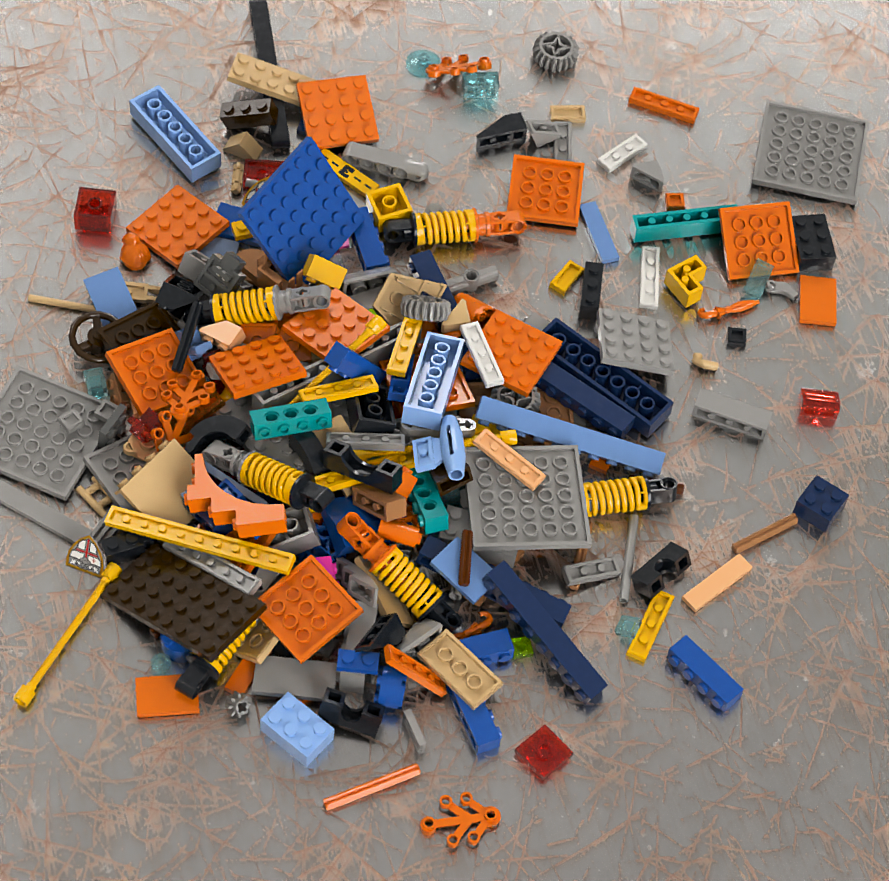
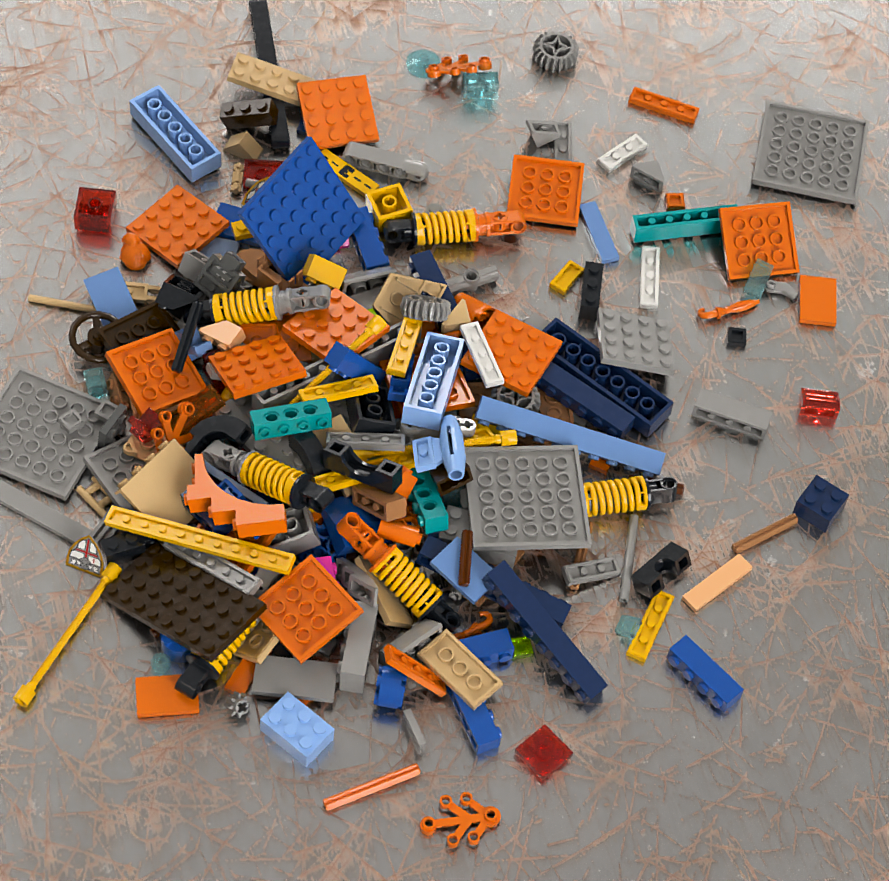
(181, 409): orange plant -> none
(358, 662): blue plate -> none
(363, 720): black arch -> none
(384, 631): black slope -> none
(505, 130): black slope -> none
(509, 459): light nougat tile -> none
(568, 113): tan tile -> none
(684, 280): yellow brick -> none
(705, 364): tan arm -> none
(813, 243): black brick -> none

